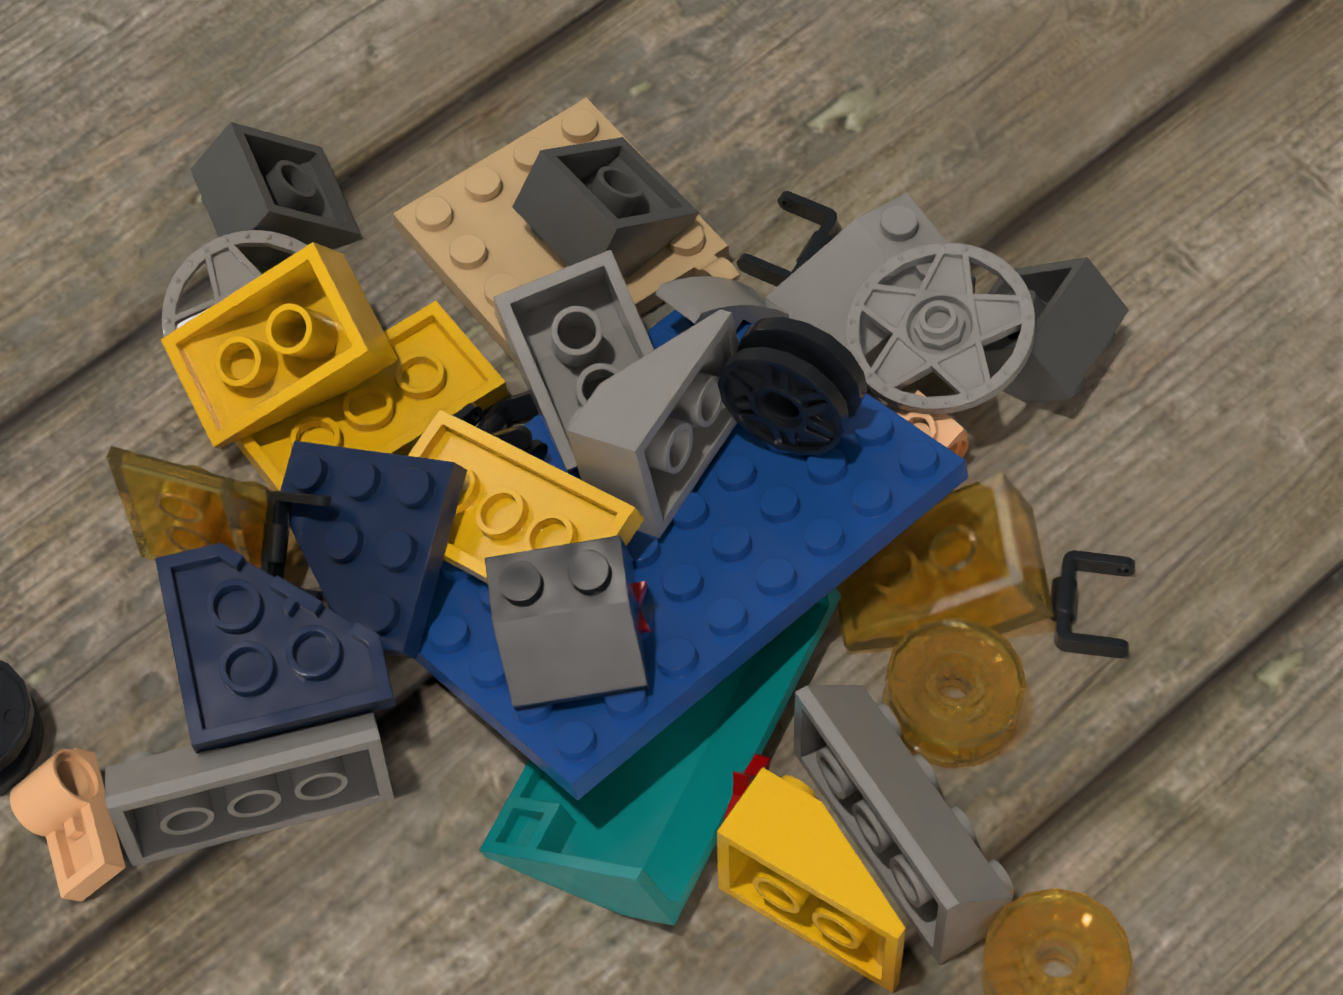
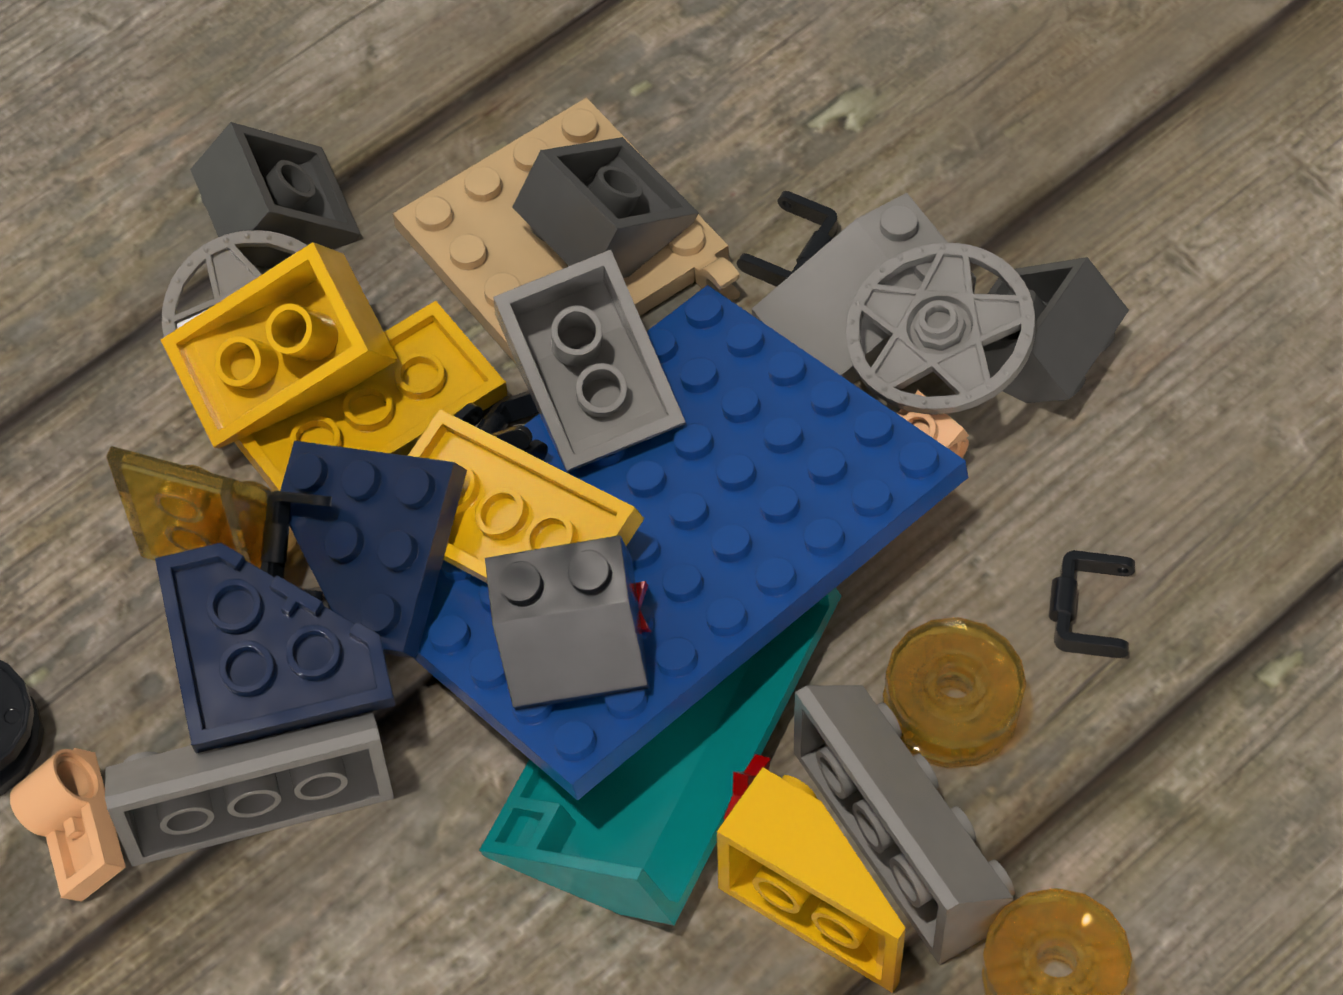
(658, 422): light grey slope -> none
(704, 295): light grey slope -> none
(792, 386): black wheel -> none
(961, 559): clear yellow slope -> none

